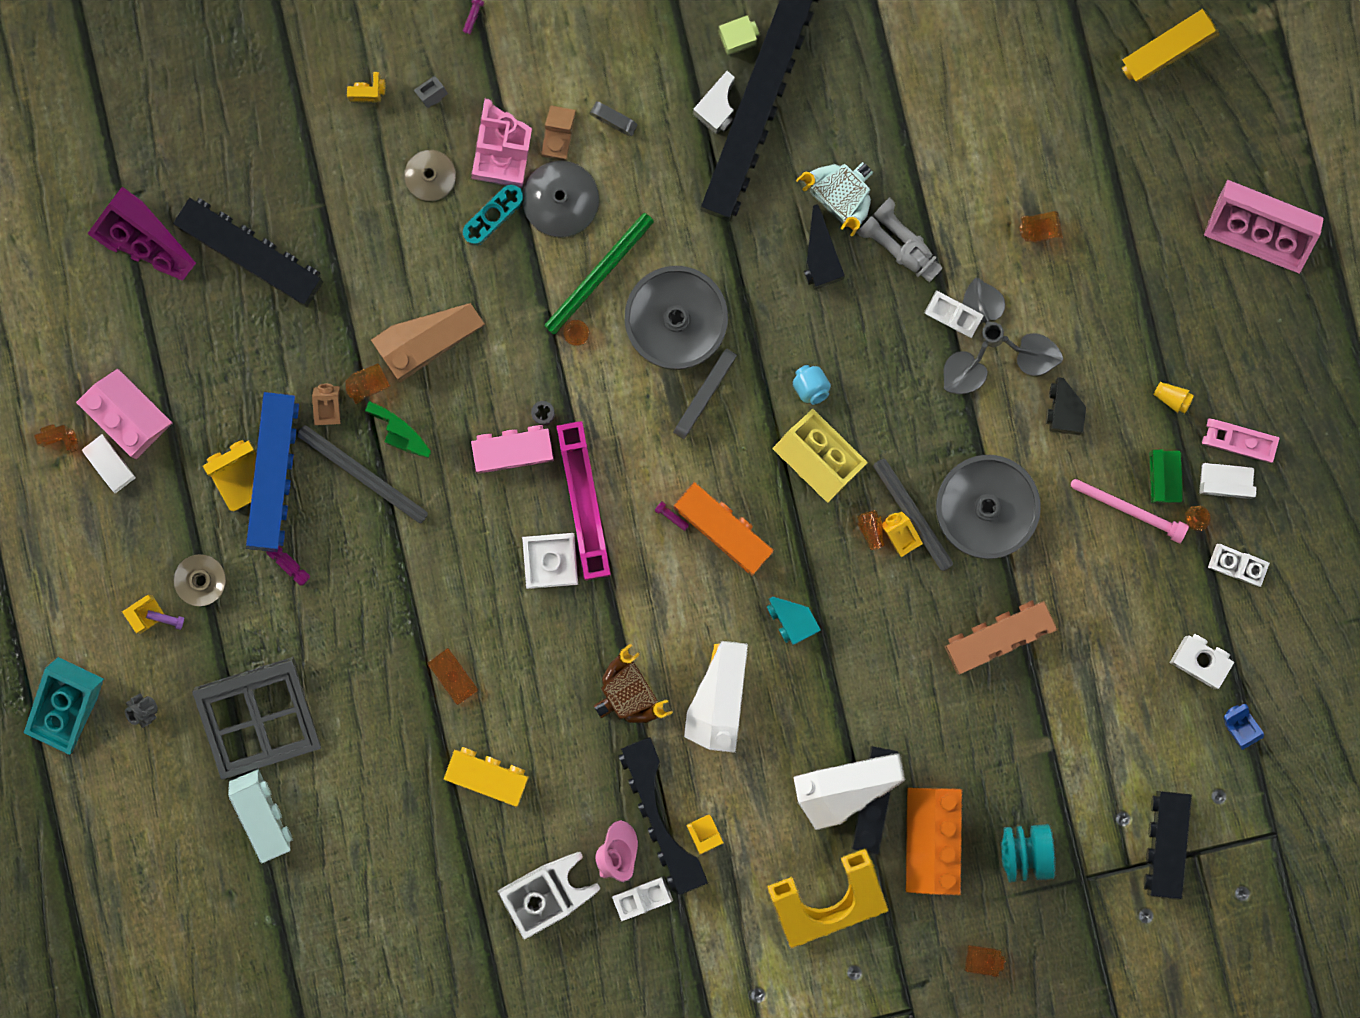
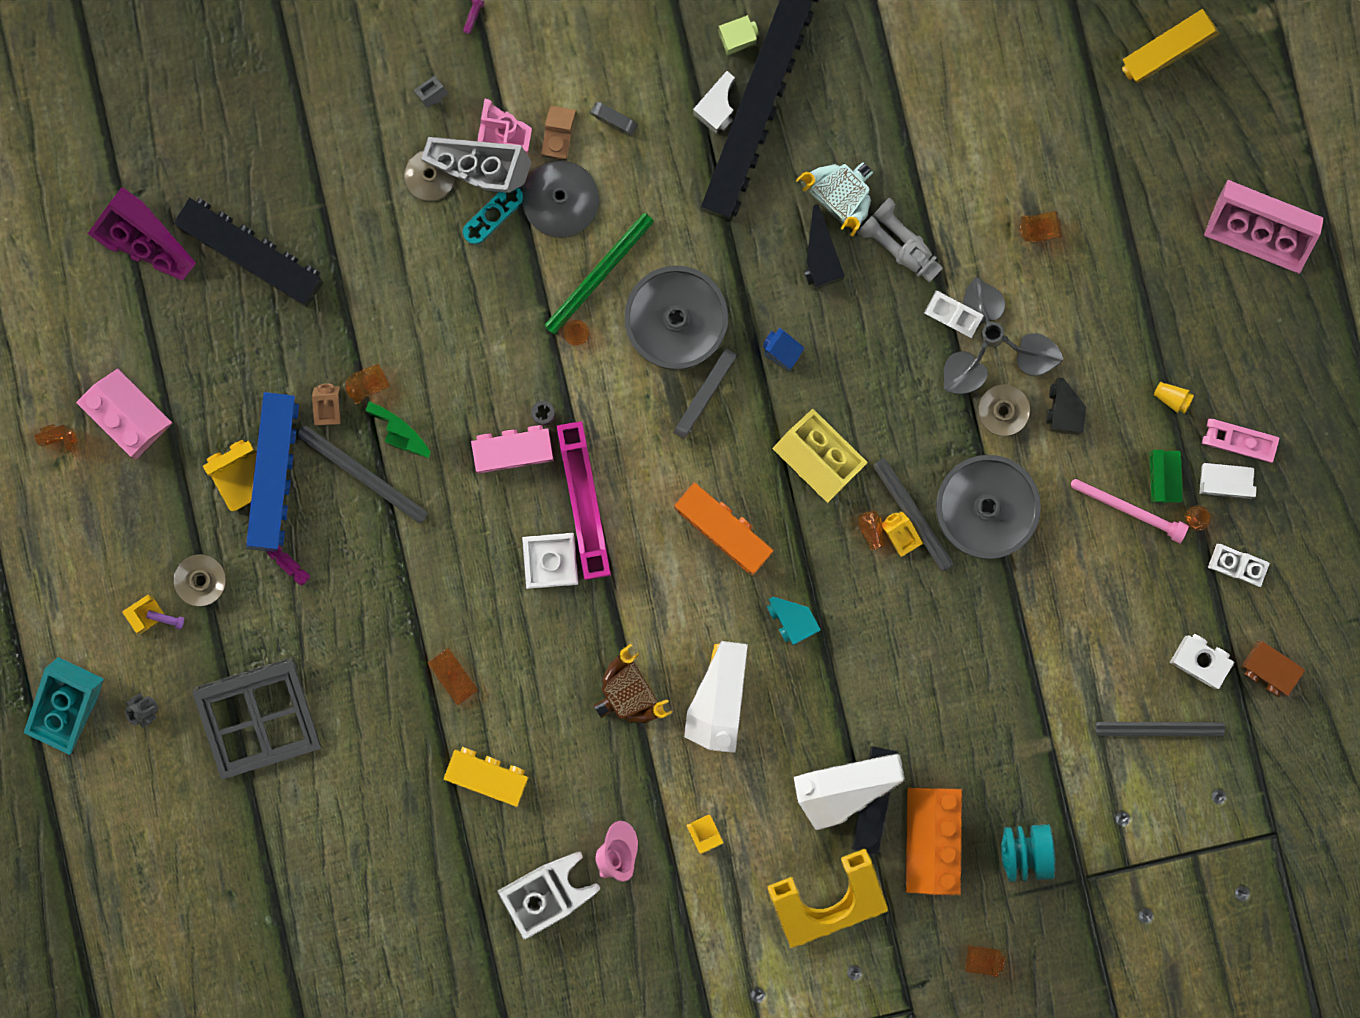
(108, 463): white slope -> none
(259, 815): light aqua wedge -> none
(363, 93): yellow bracket -> none
(421, 340): medium nougat wedge -> none
(479, 163): none -> light grey wedge
(642, 898): white slope -> none
(661, 508): magenta piece -> none
(683, 866): black arch -> none
(782, 349): none -> blue slope
(811, 384): medium azure head -> none
(1001, 637): nougat wedge -> none
(1008, 397): none -> dark tan dish
(1160, 729): none -> dark grey axle
(1168, 845): black brick -> none
(1242, 726): blue bracket -> none
(1272, 669): none -> dark orange brick

